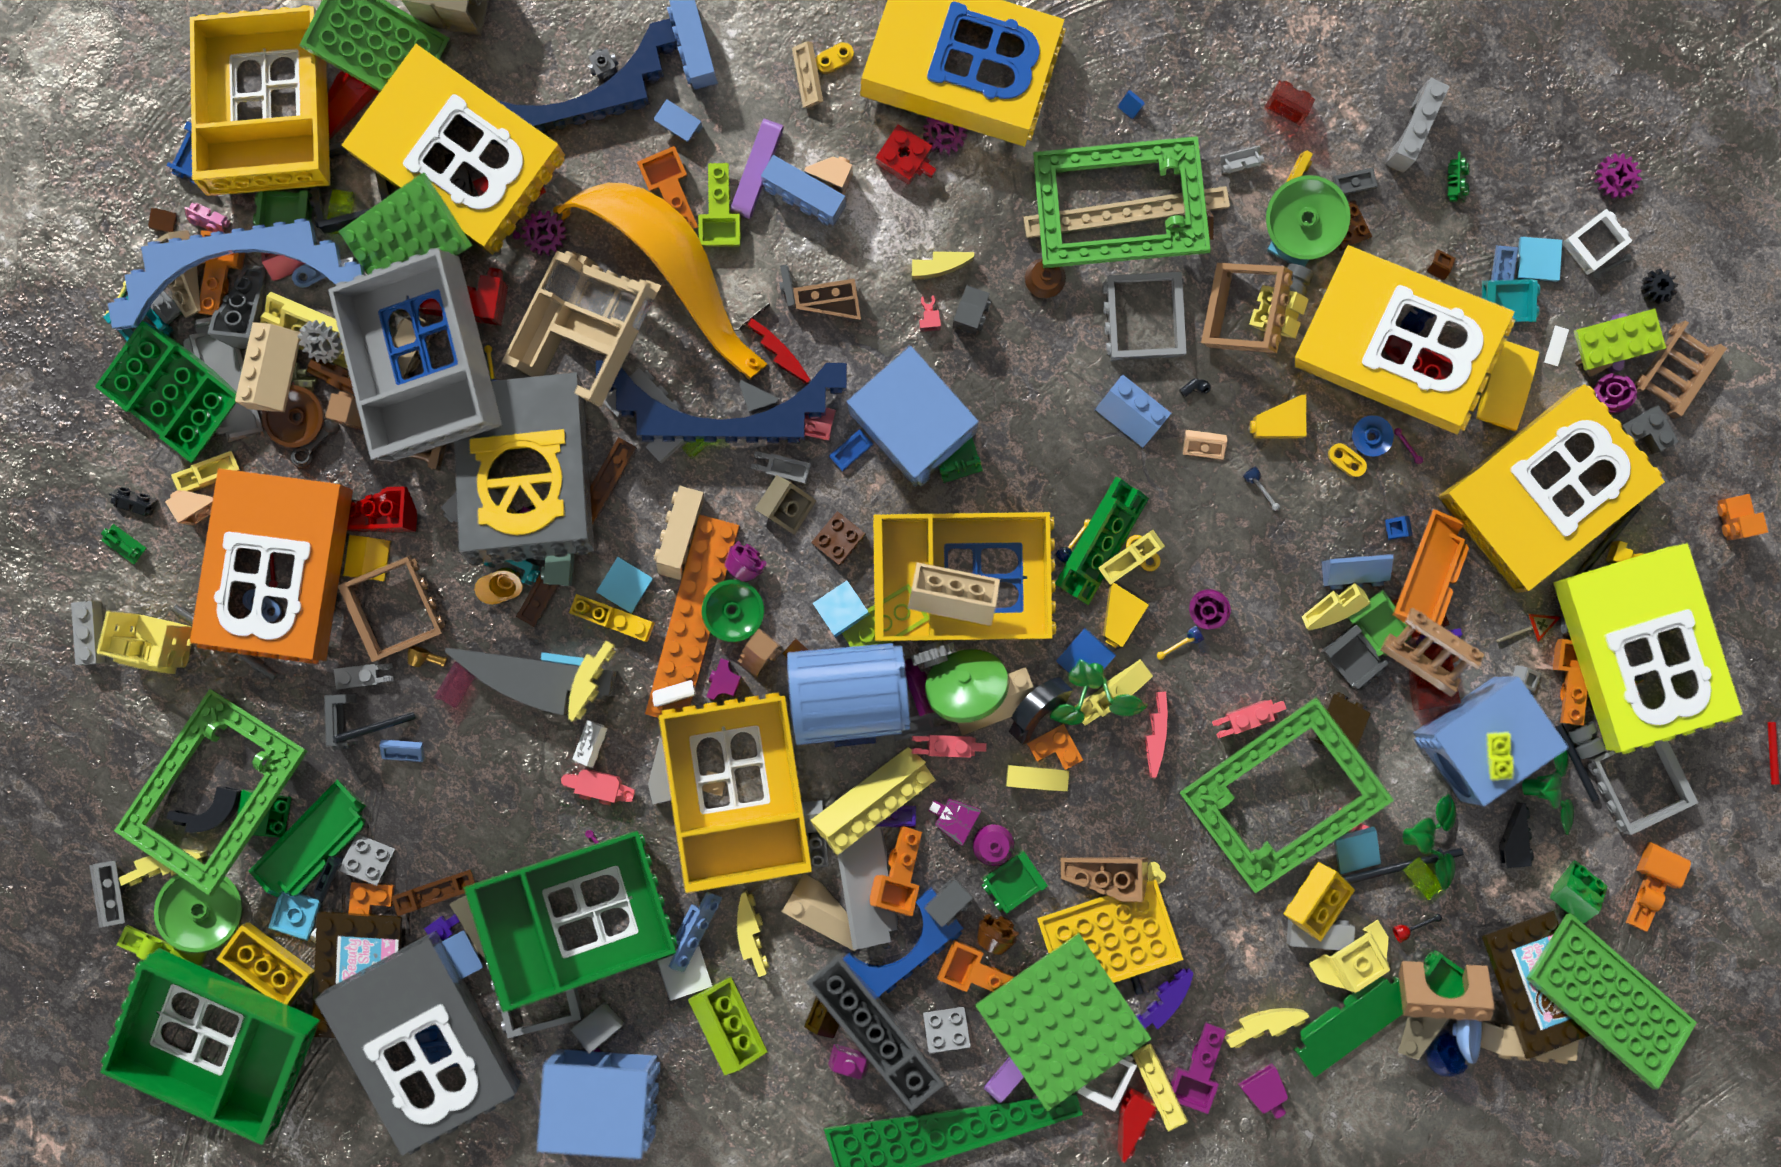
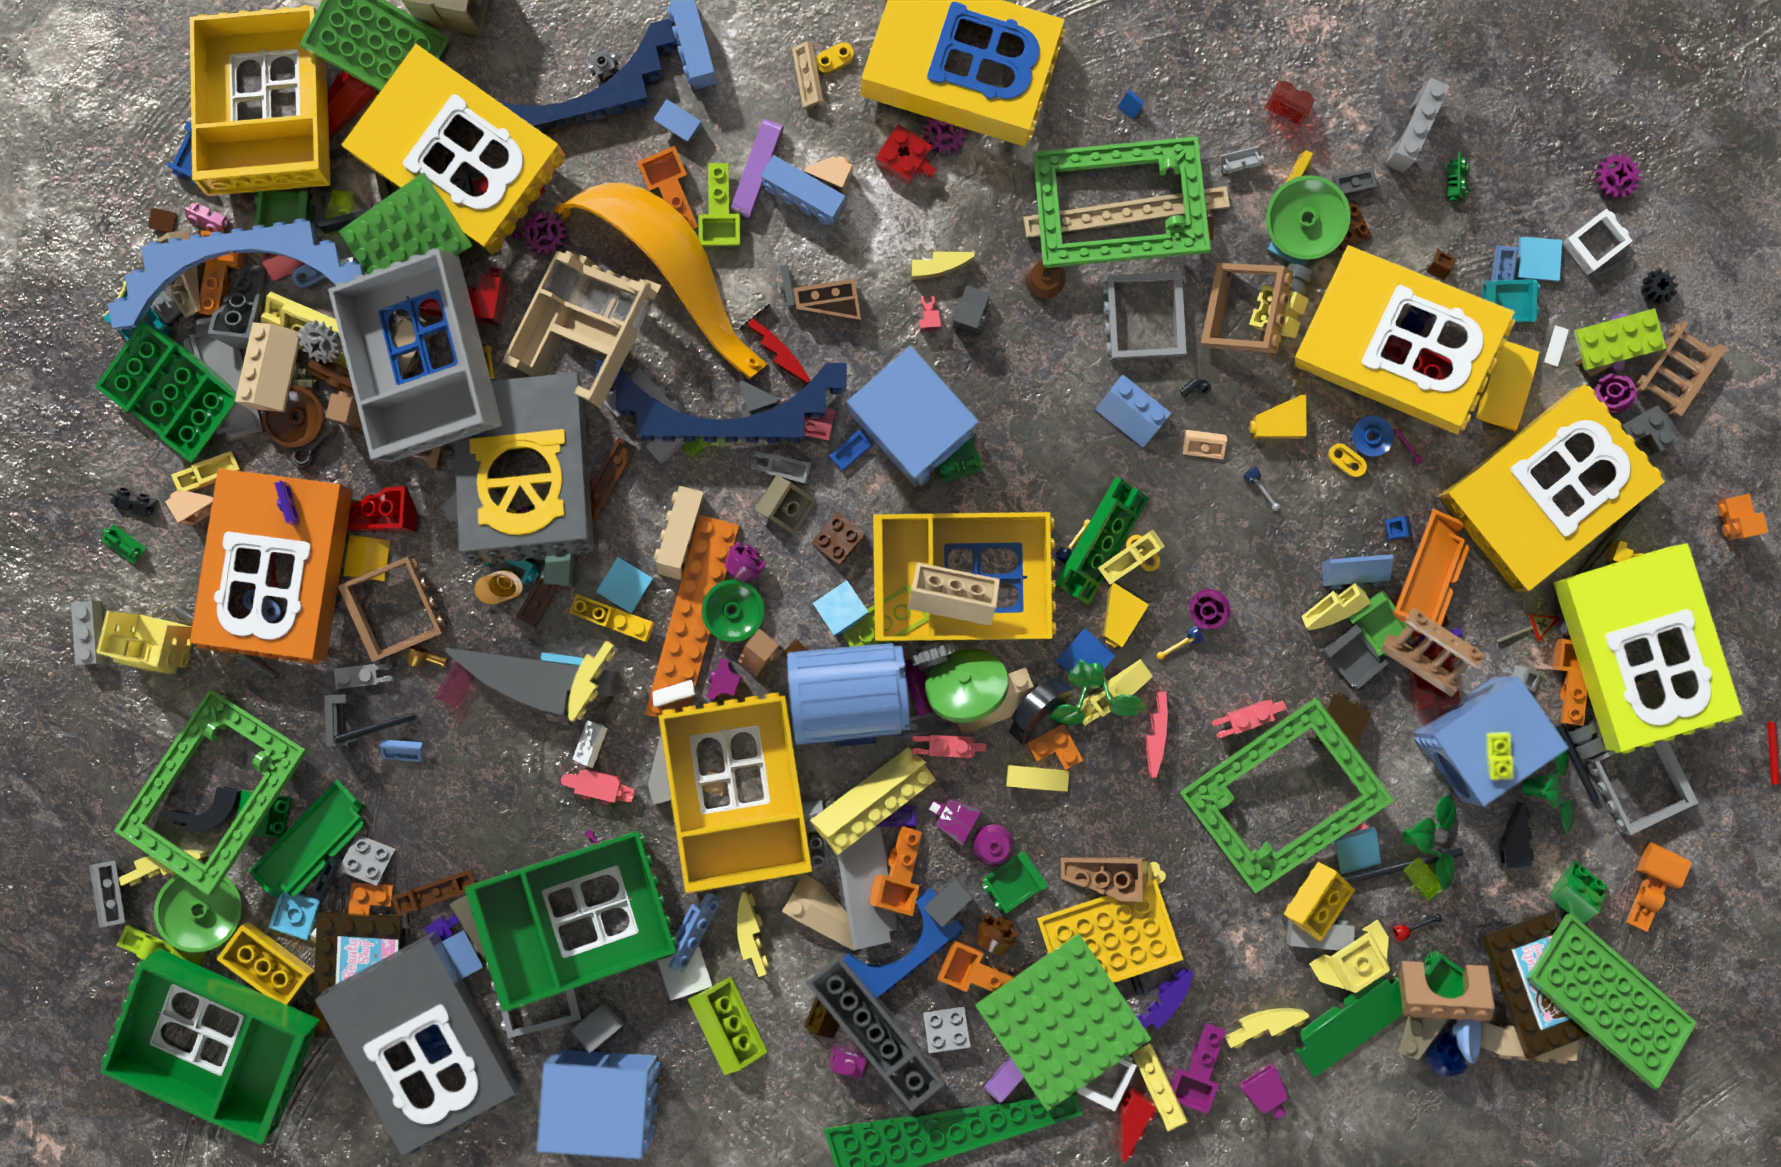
(286, 503): none -> dark purple plate

